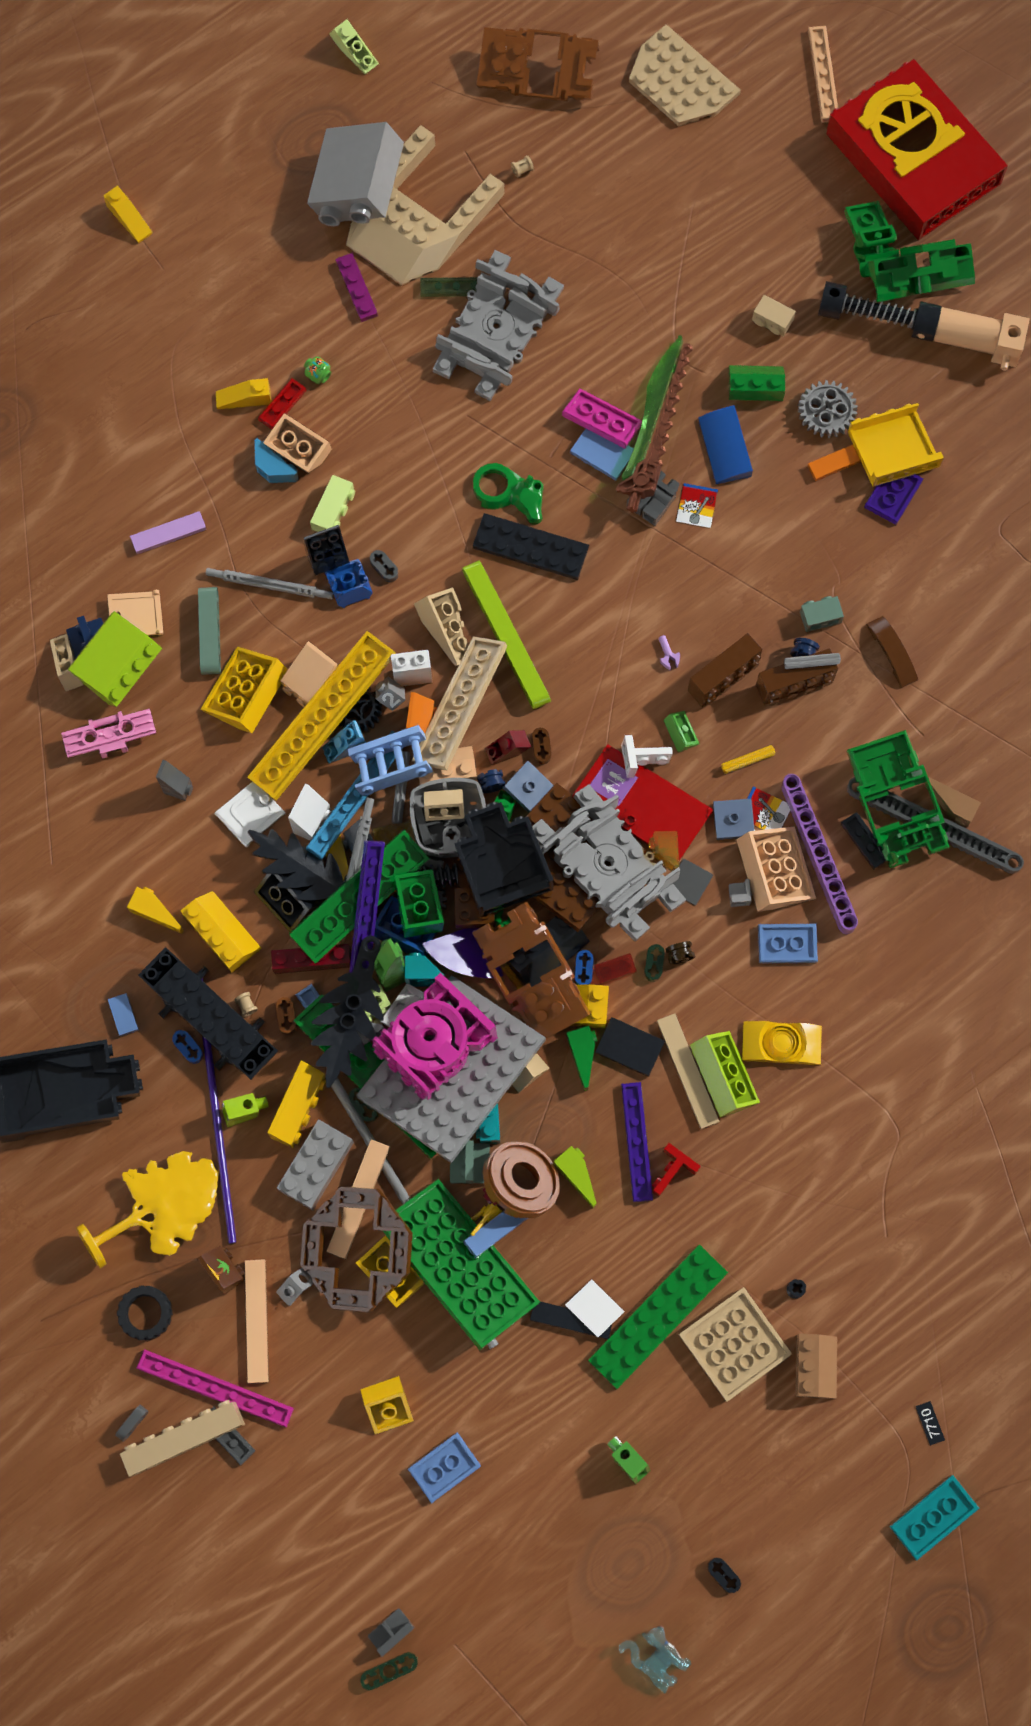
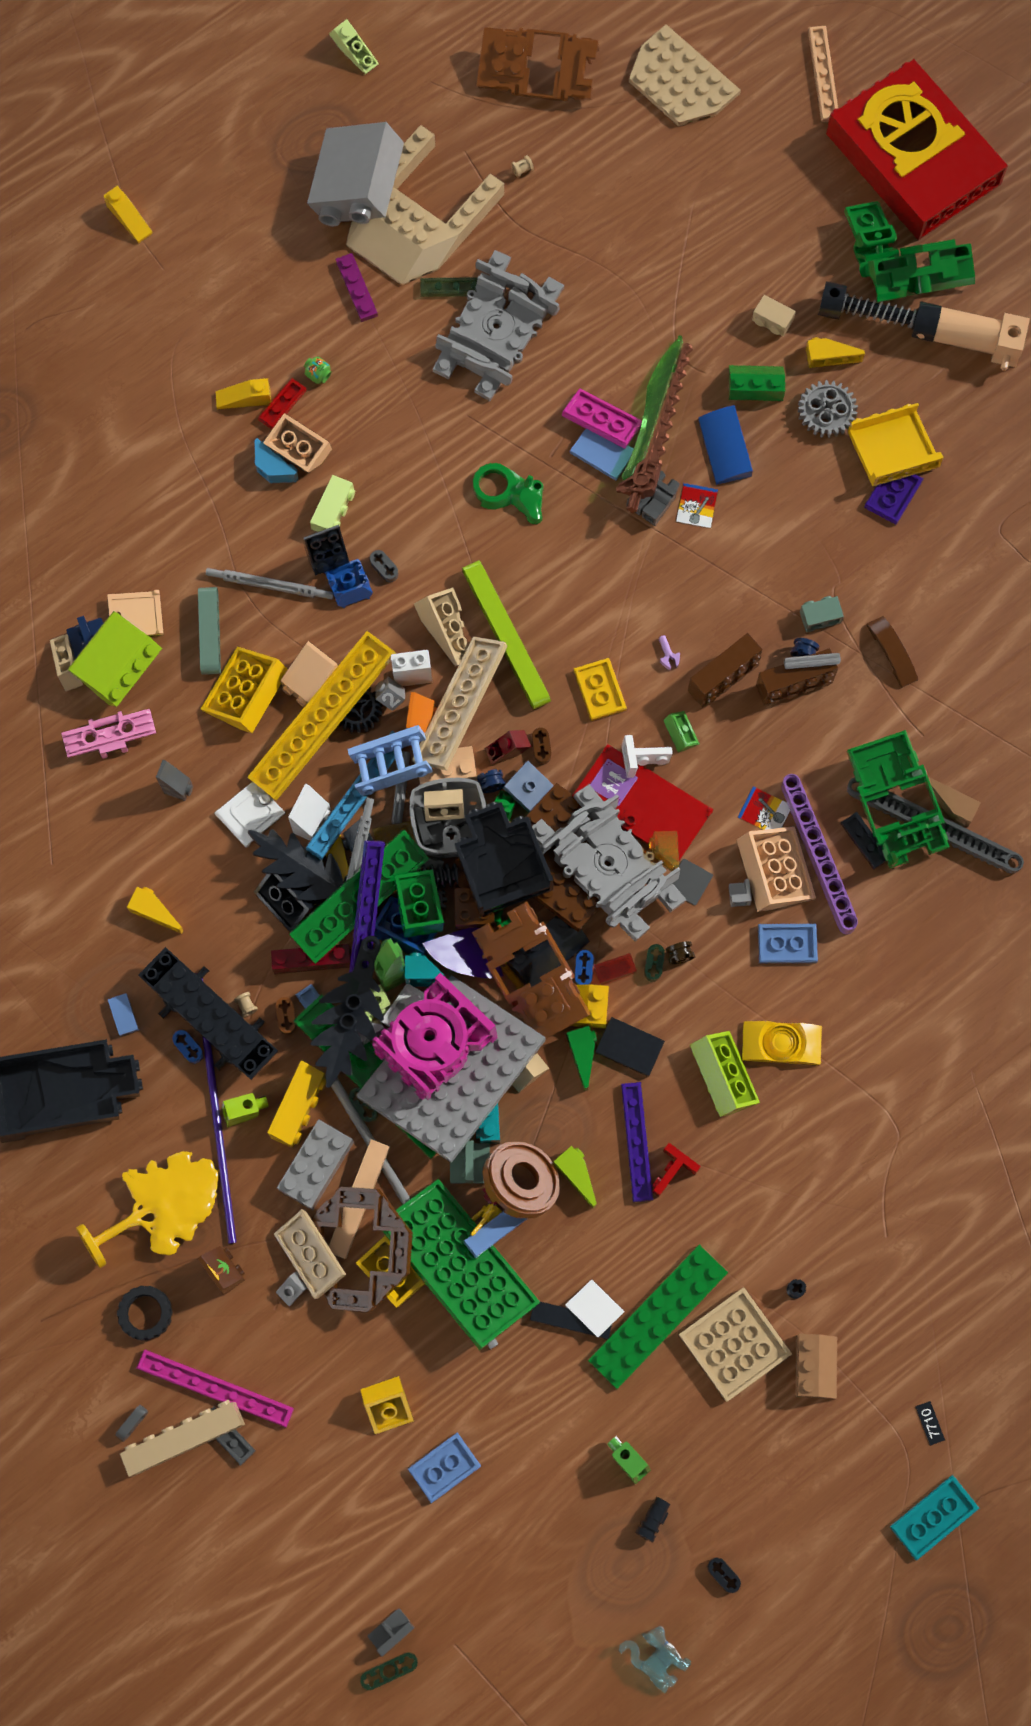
(168, 532): lavender tile -> none
(220, 930): yellow slope -> none
(256, 1321): light nougat tile -> none
(309, 1254): none -> tan tile
(347, 738): dark azure slope -> none
(530, 546): black plate -> none
(600, 689): none -> yellow tile
(654, 1517): none -> black axle
(688, 1071): tan tile -> none
(733, 818): sand blue plate -> none
(748, 759): yellow axle -> none
(829, 352): none -> yellow slope
(834, 462): orange tile -> none

